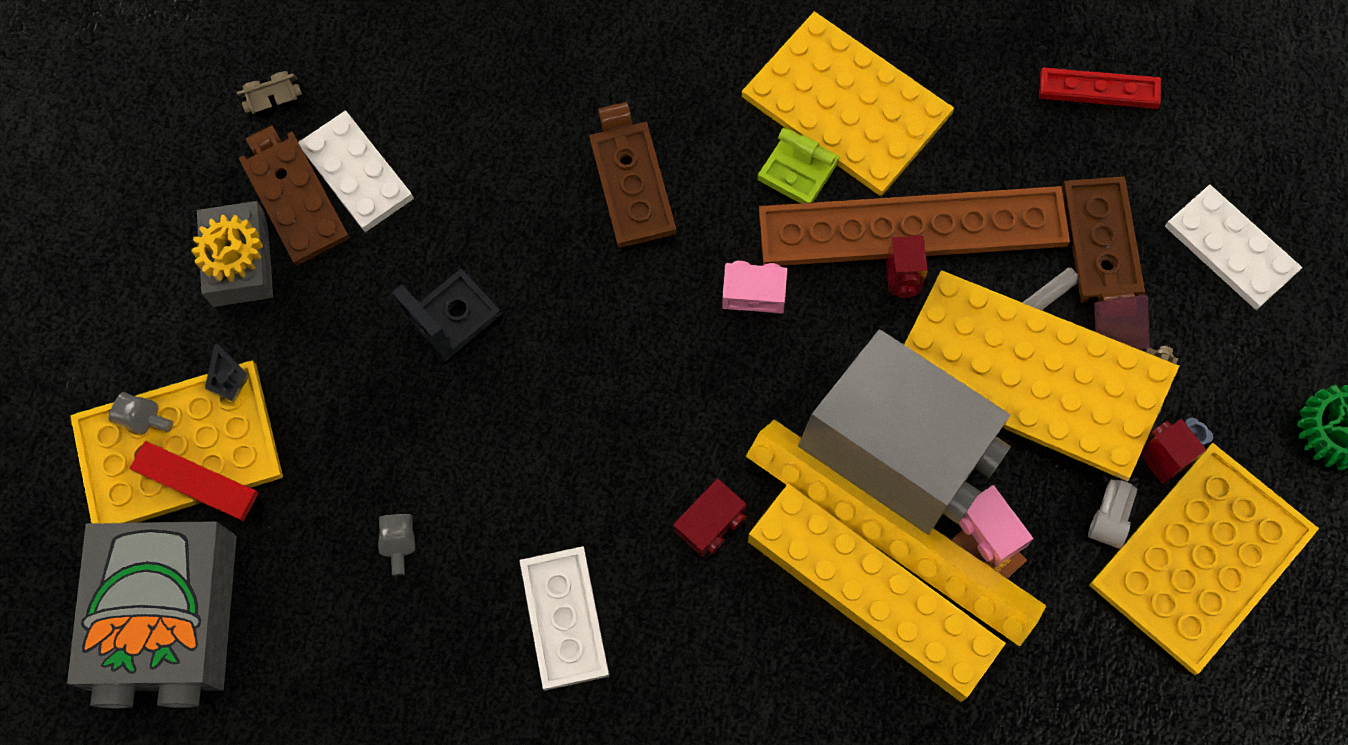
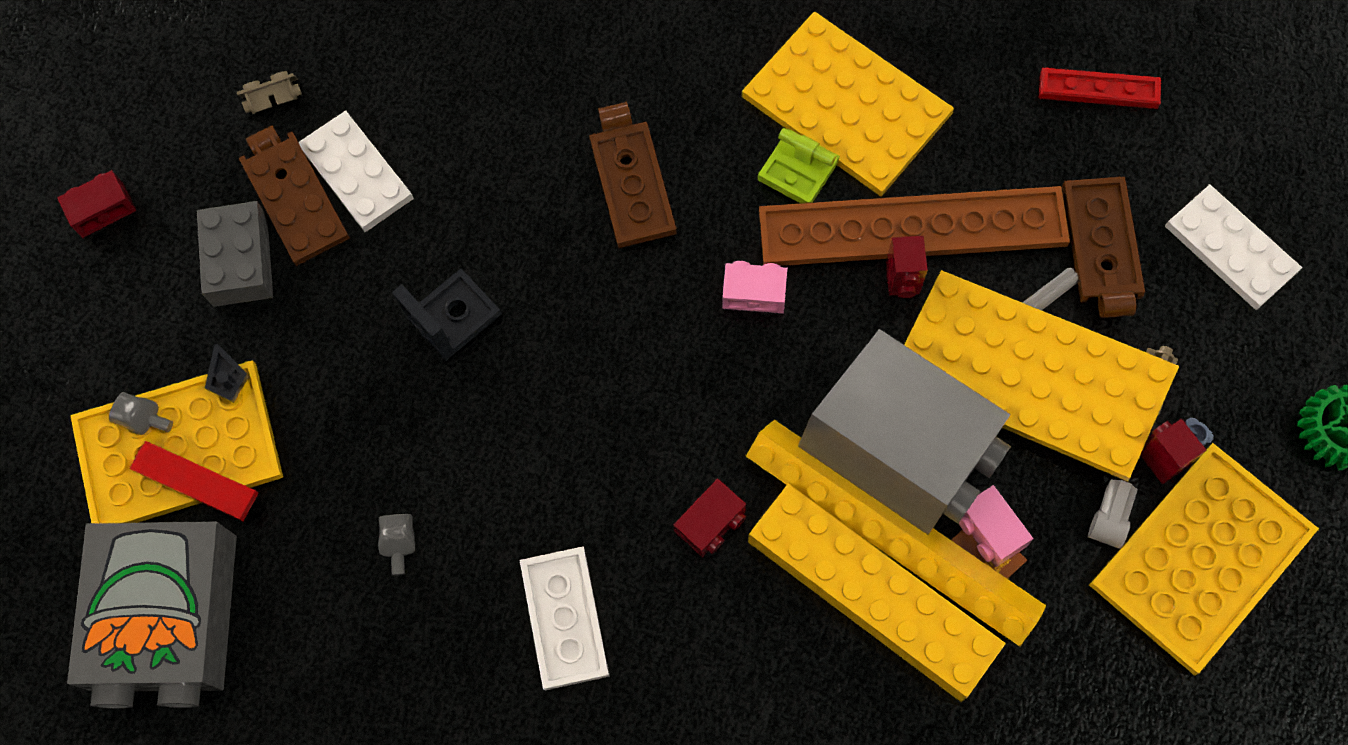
(96, 203): none -> dark red brick
(227, 248): yellow gear -> none
(1124, 320): clear pink piece -> none

